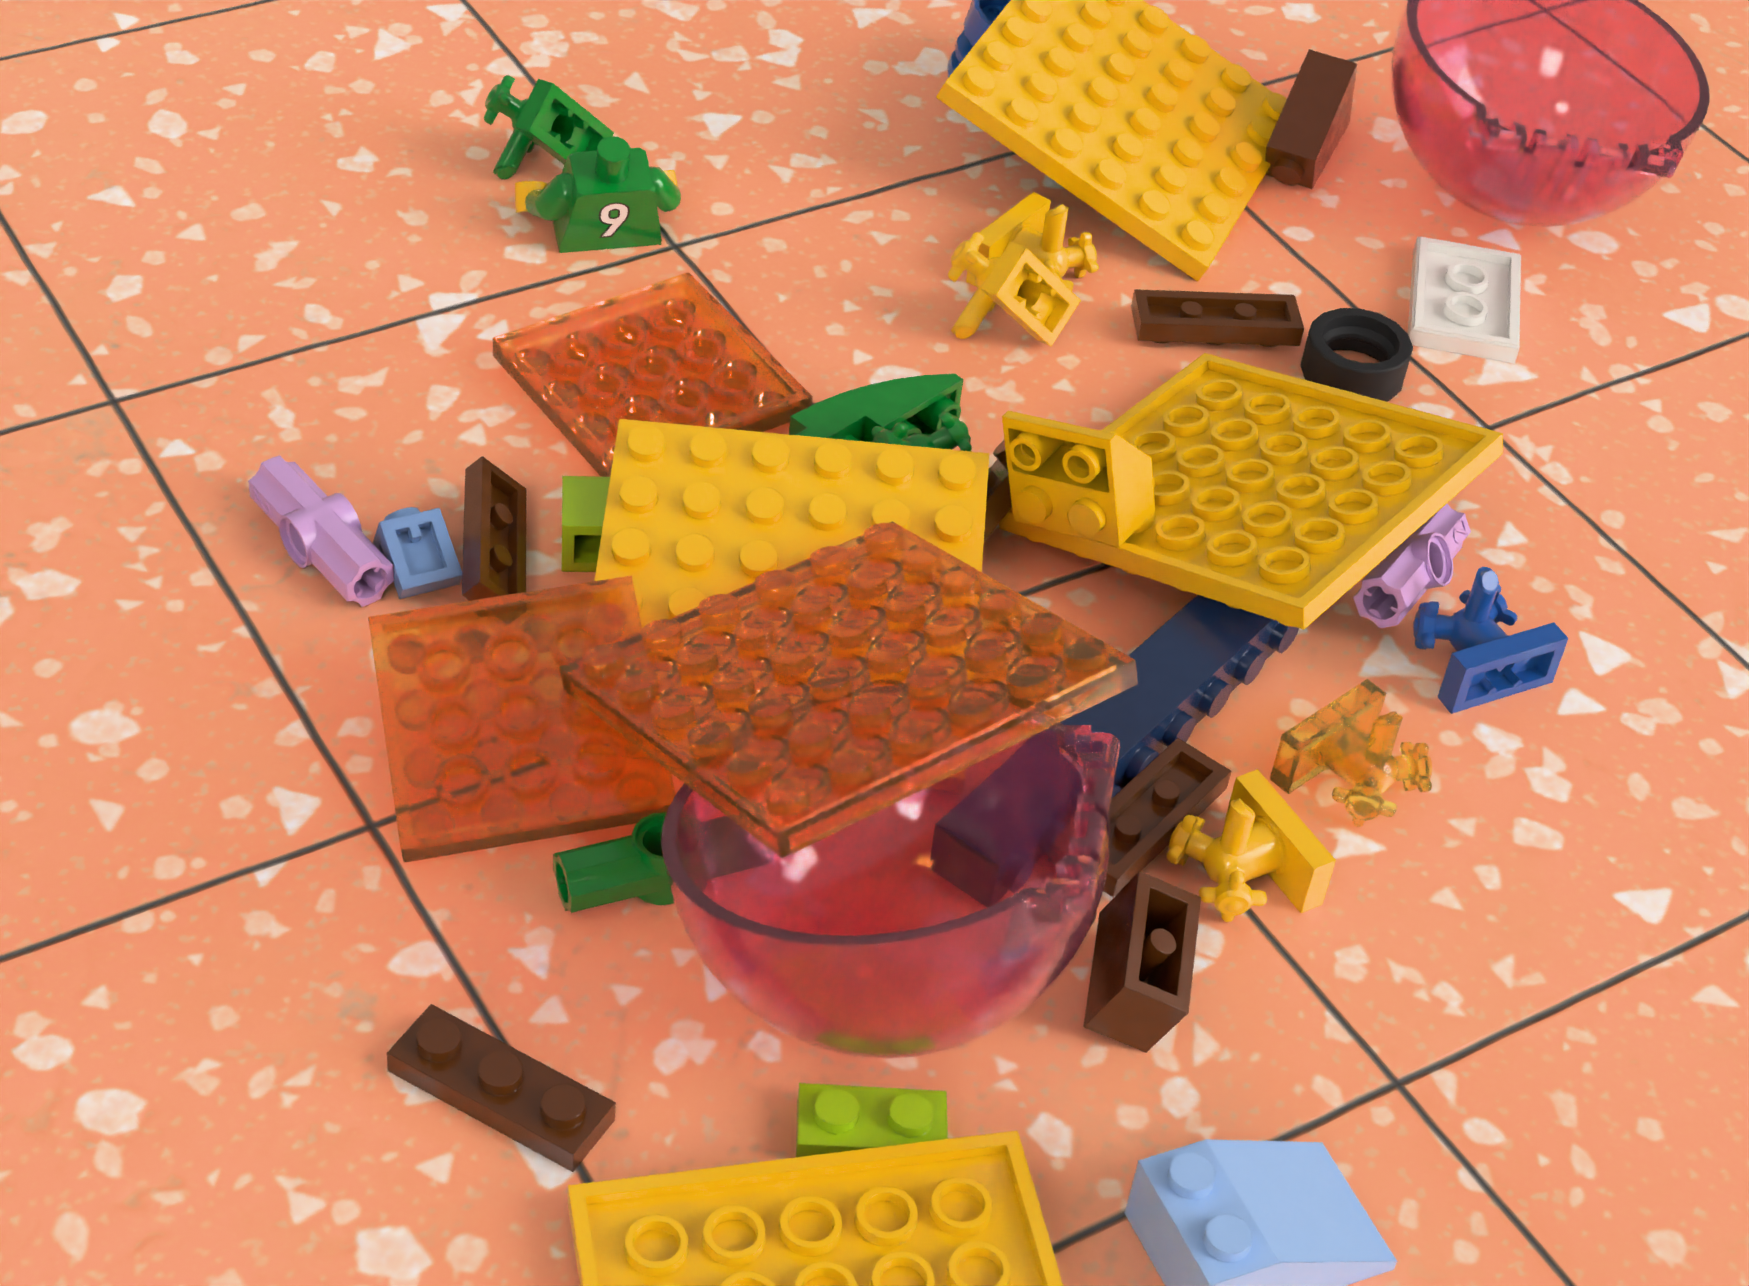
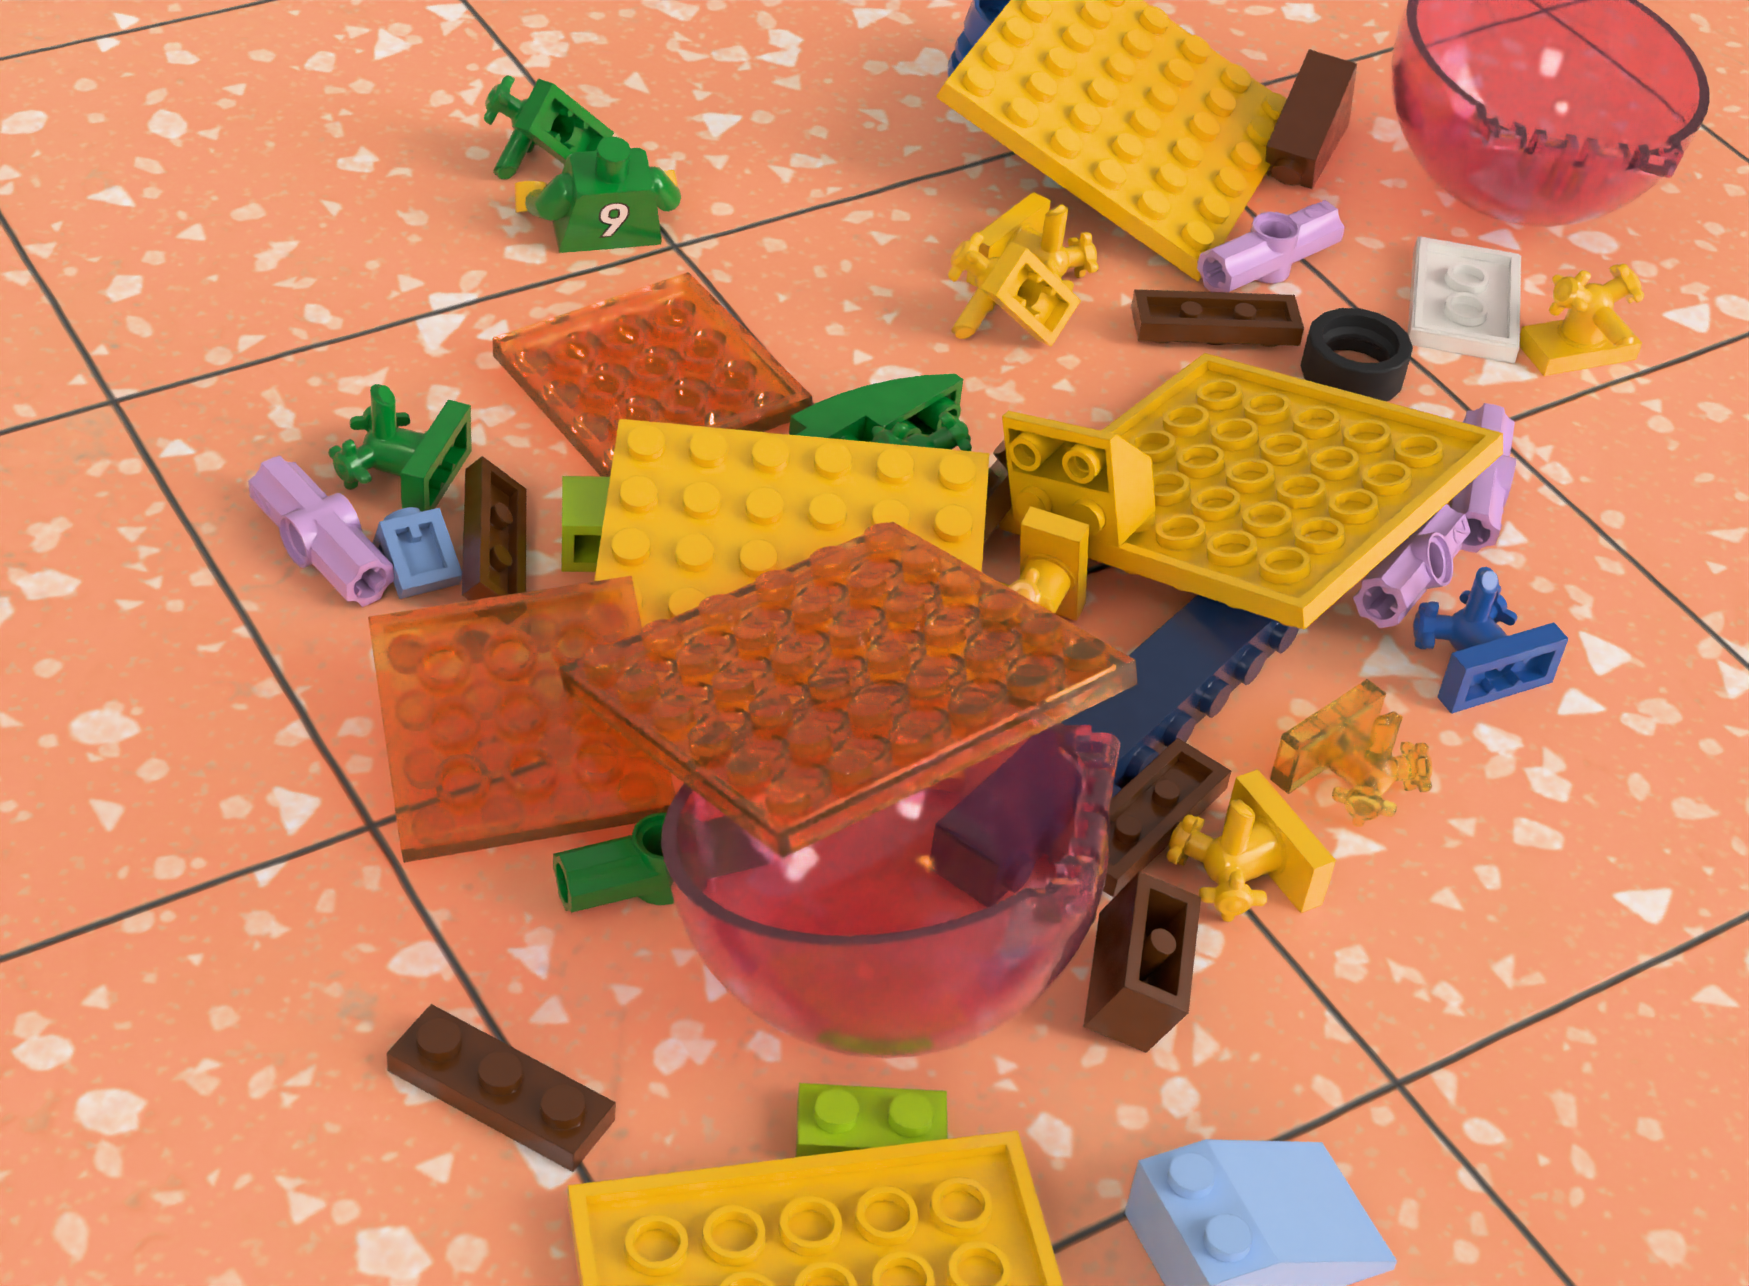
(422, 460): none -> green piece
(1053, 562): none -> yellow piece
(1270, 247): none -> lavender piece
(1489, 491): none -> lavender piece
(1591, 330): none -> yellow piece

